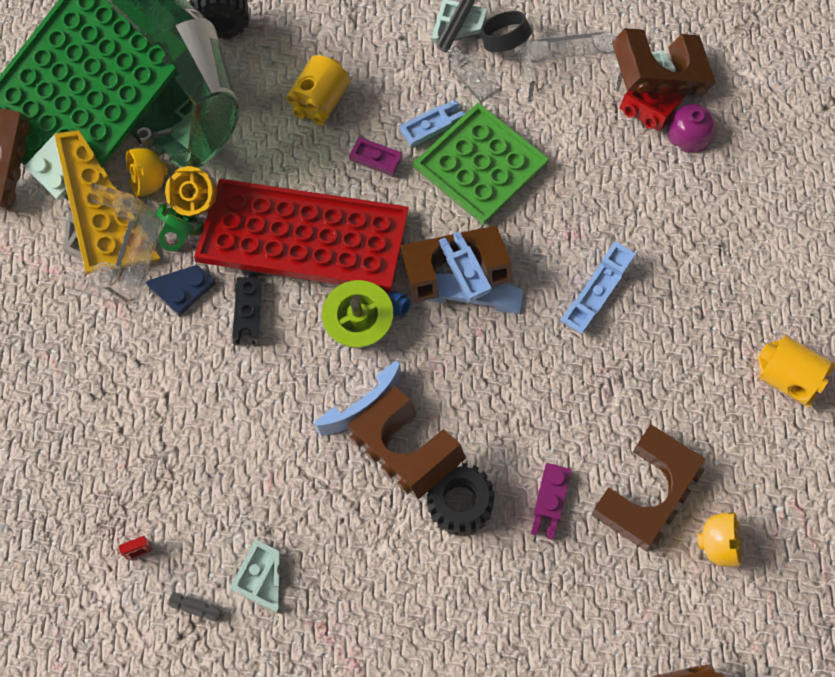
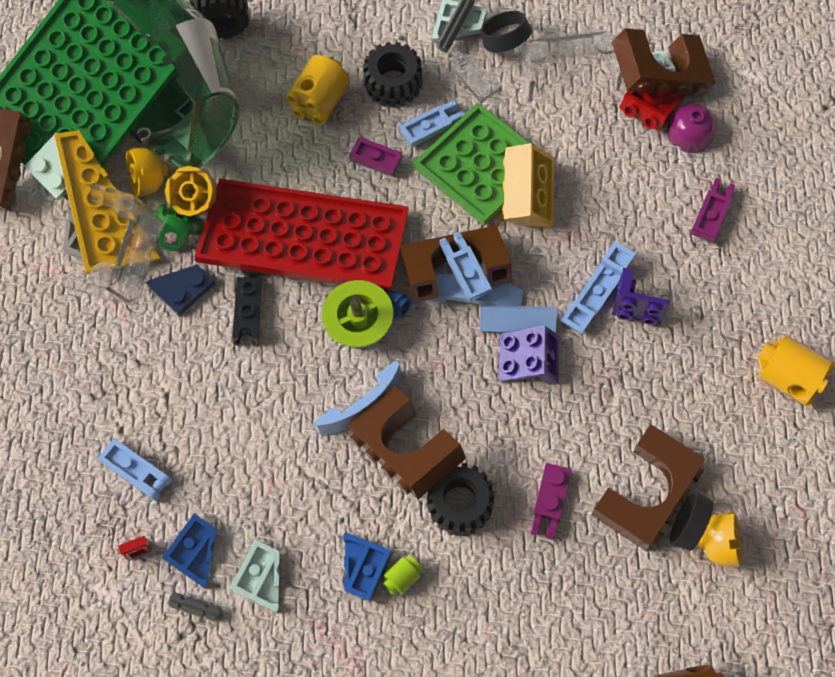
(134, 469): none -> light blue plate
(193, 550): none -> blue wing
(364, 566): none -> blue wing
(392, 58): none -> black tyre
(402, 575): none -> lime brick
(513, 318): none -> light blue tile
(528, 186): none -> yellow slope
(529, 355): none -> bracket
(636, 306): none -> dark purple bracket
(691, 521): none -> black tyre
(712, 212): none -> magenta hinge

